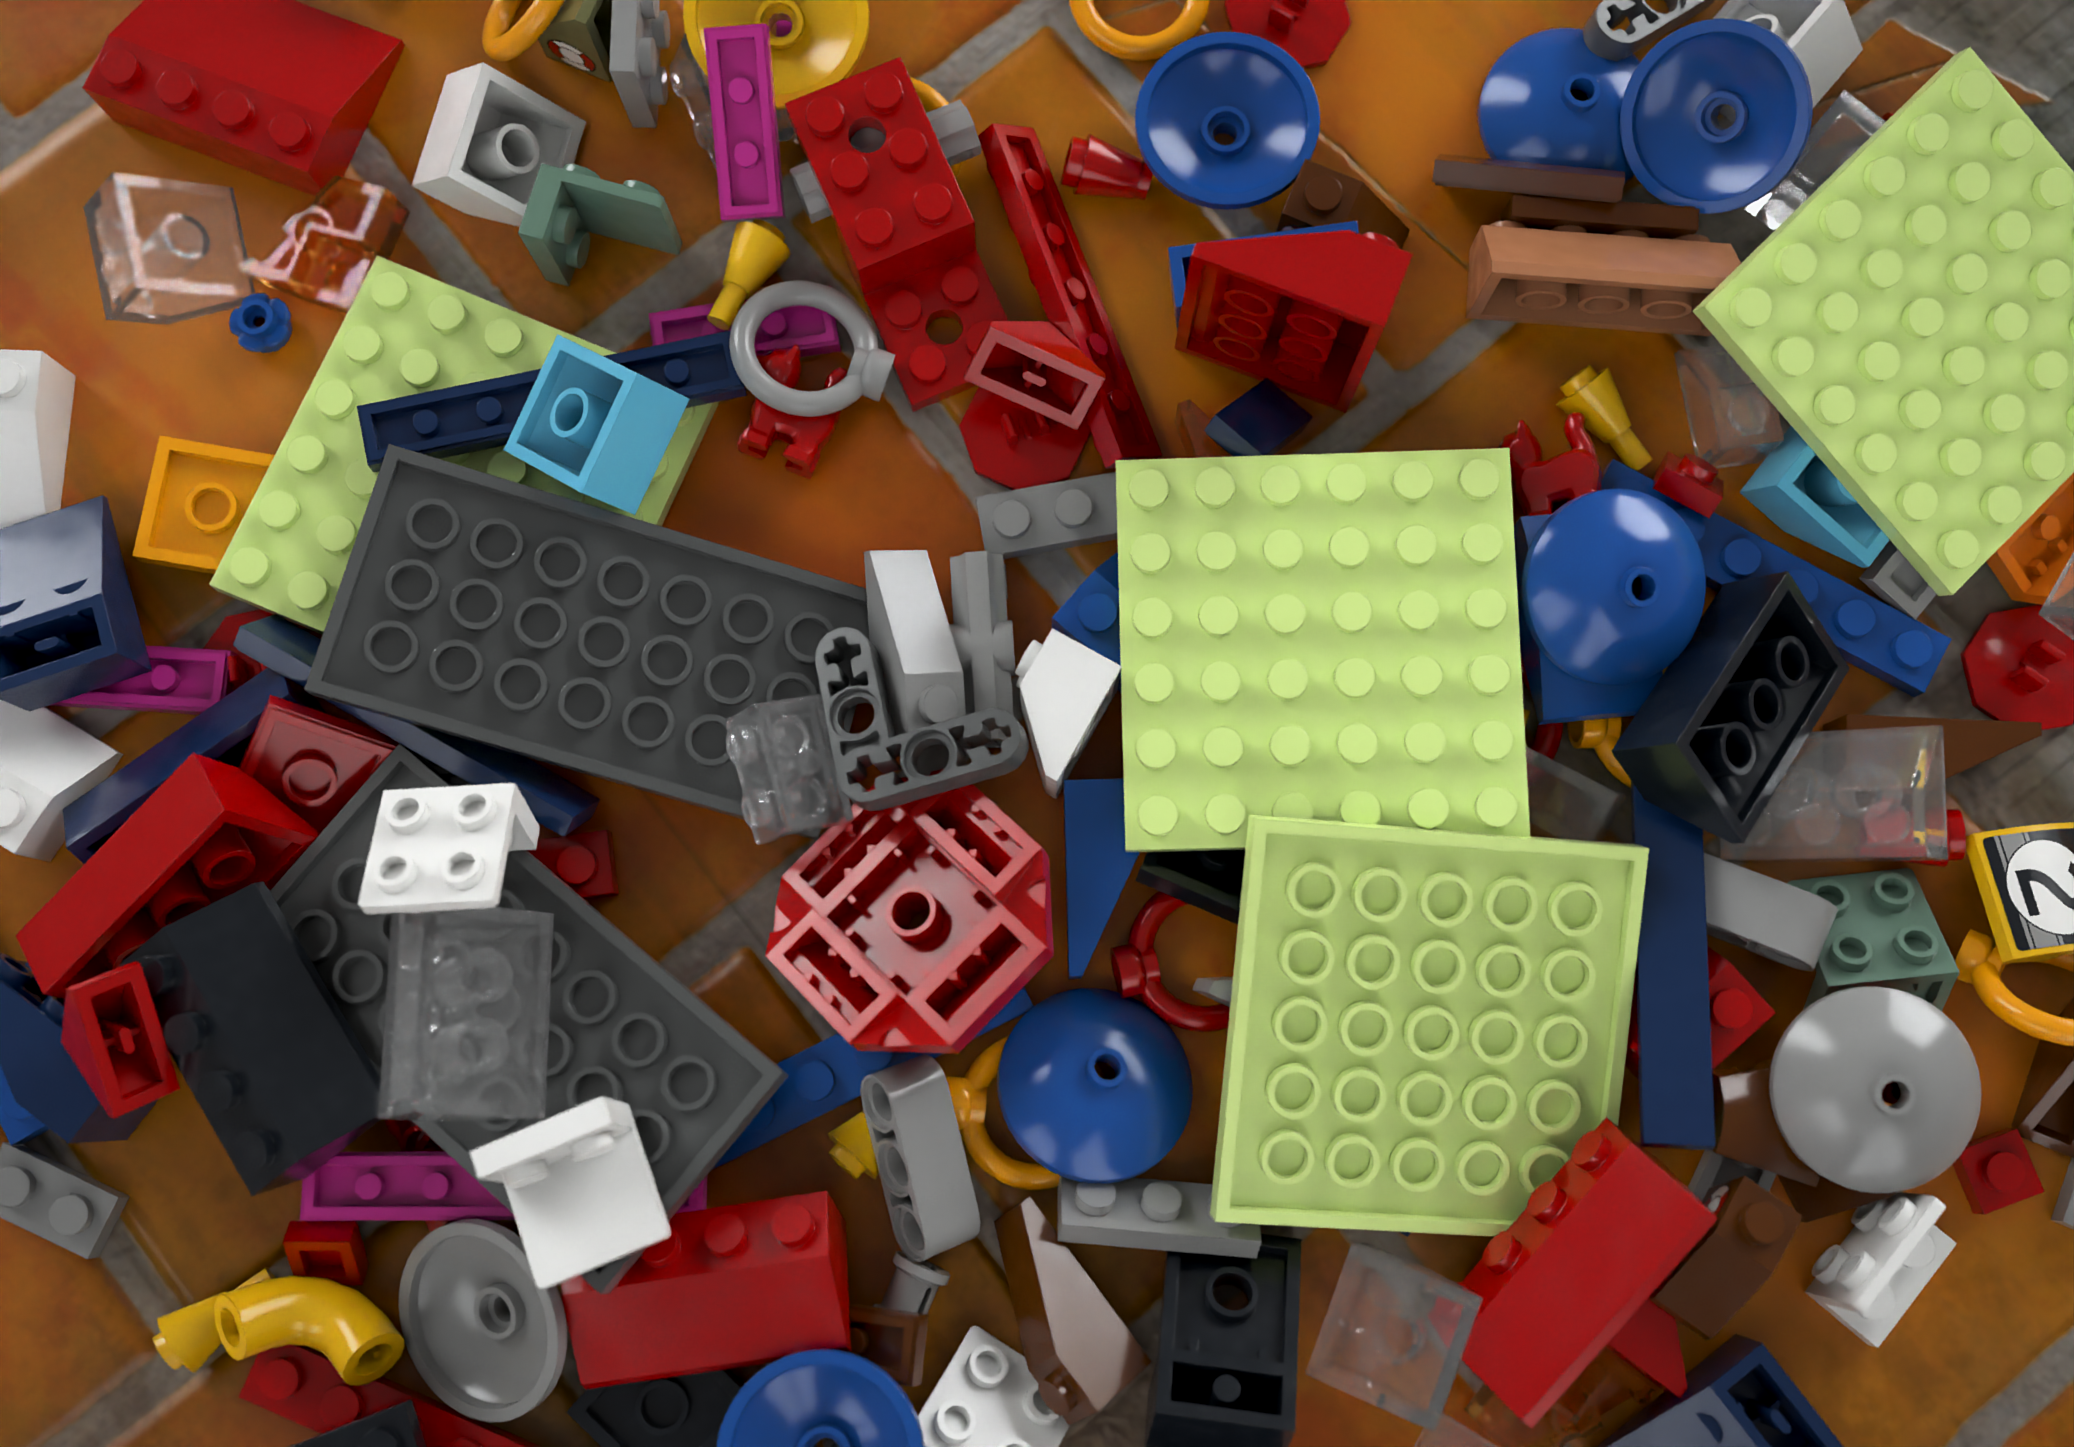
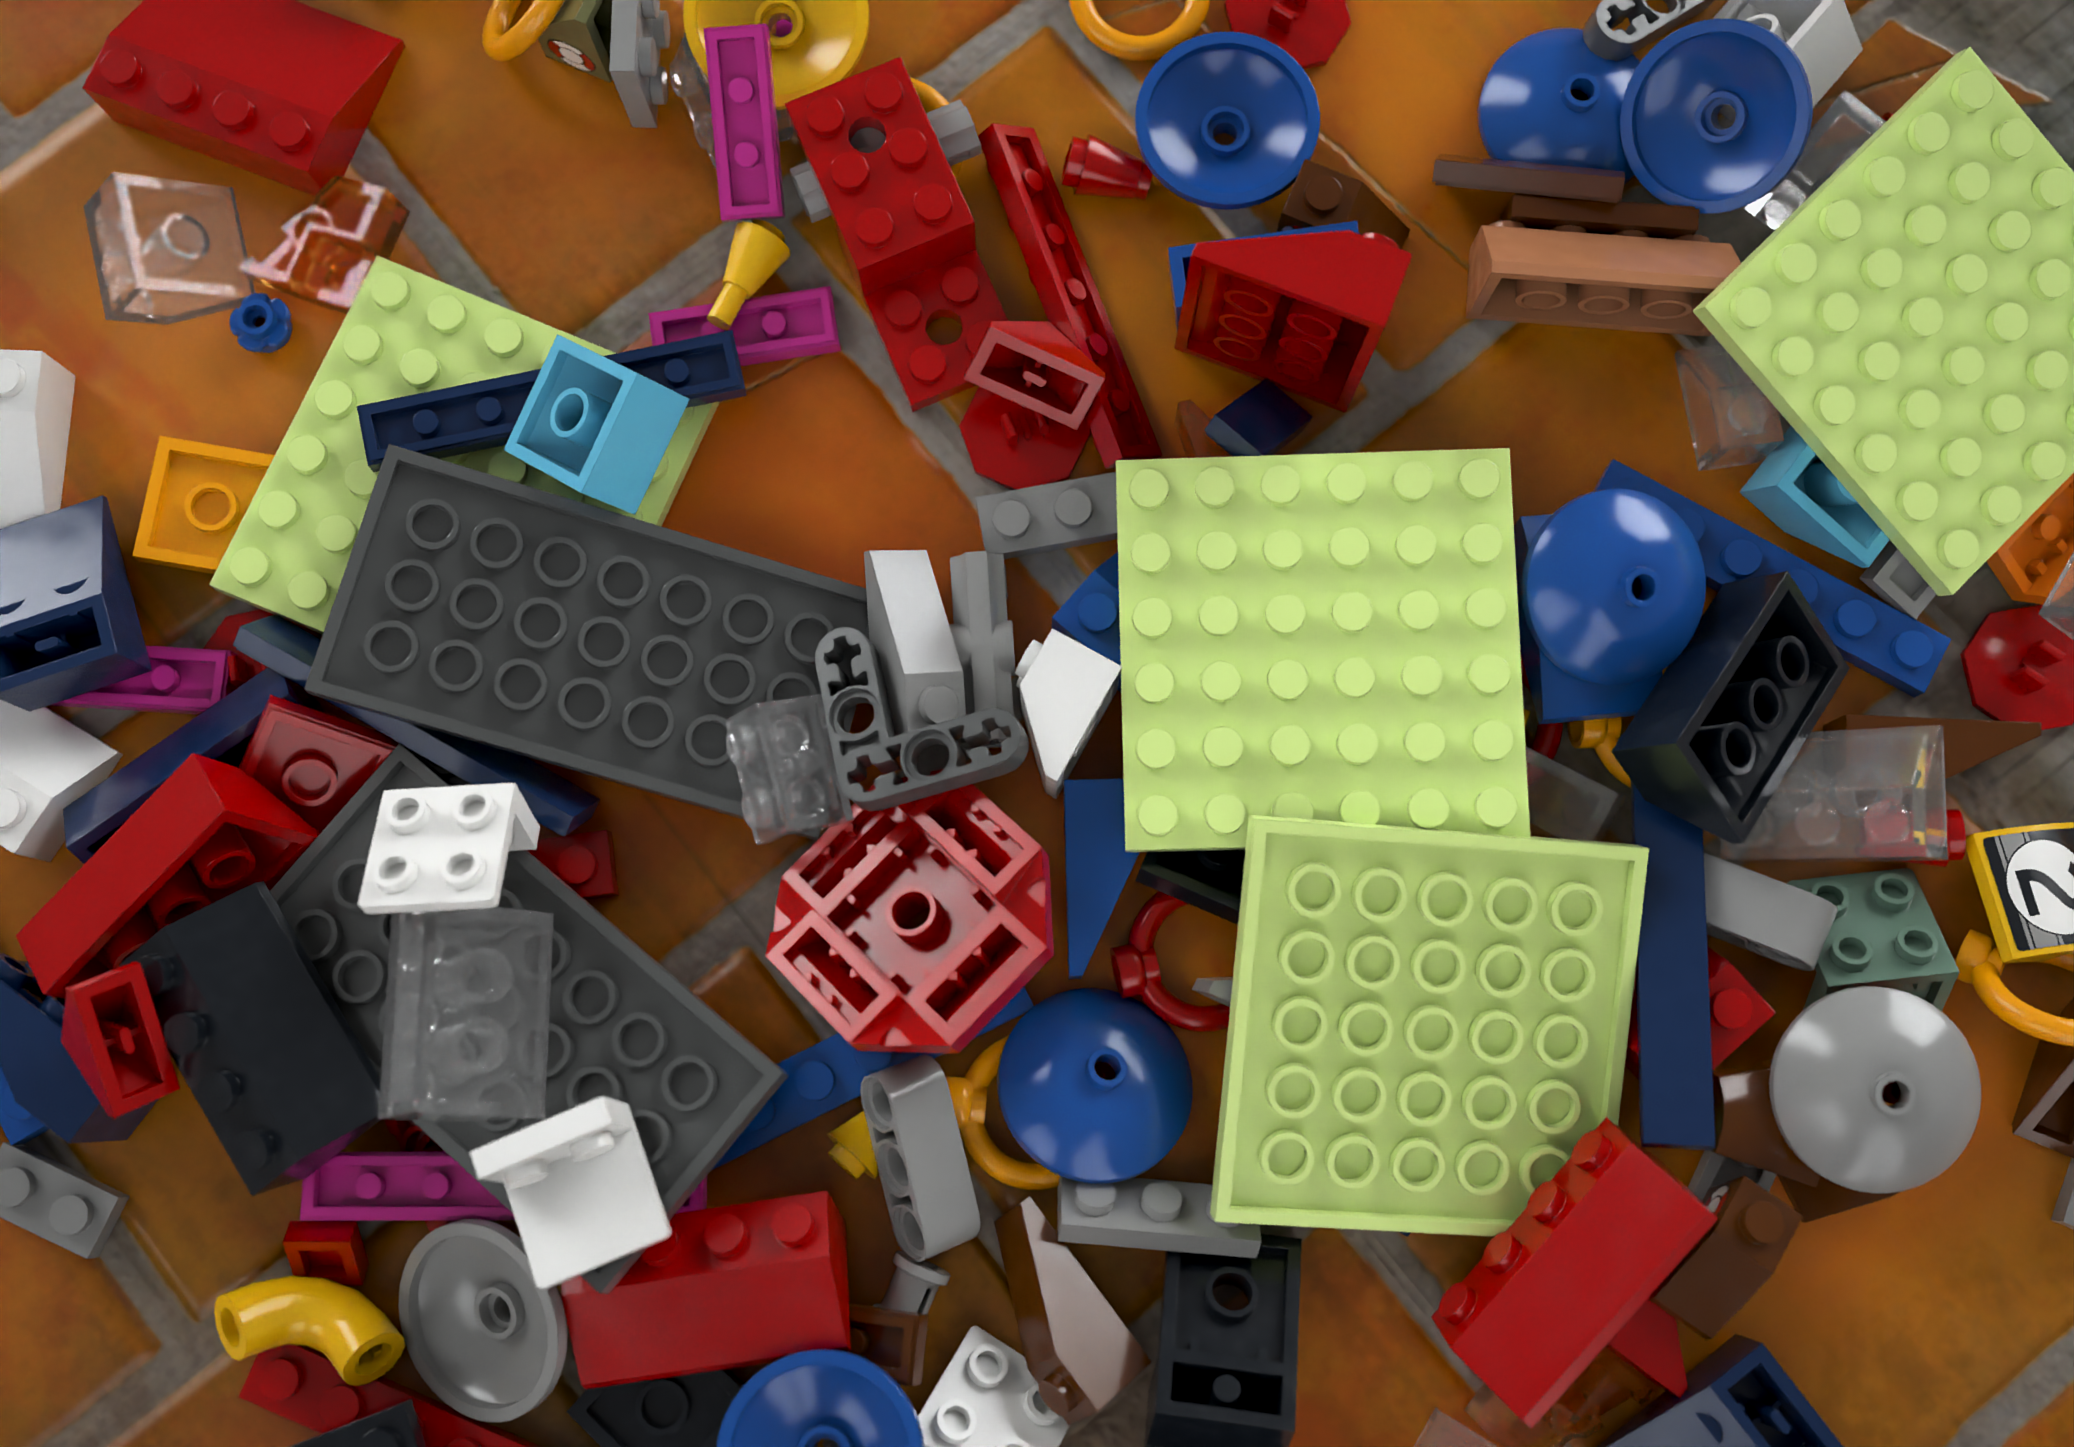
(191, 1332): yellow cone -> none
(491, 143): white slope -> none
(576, 201): sand green bracket -> none
(803, 434): red animal -> none
(867, 368): light grey piece -> none
(1394, 1334): clear slope -> none
(1549, 484): red animal -> none
(1605, 414): yellow cone -> none
(1689, 482): red plate -> none
(1881, 1264): white bracket -> none
(1997, 1171): red plate -> none

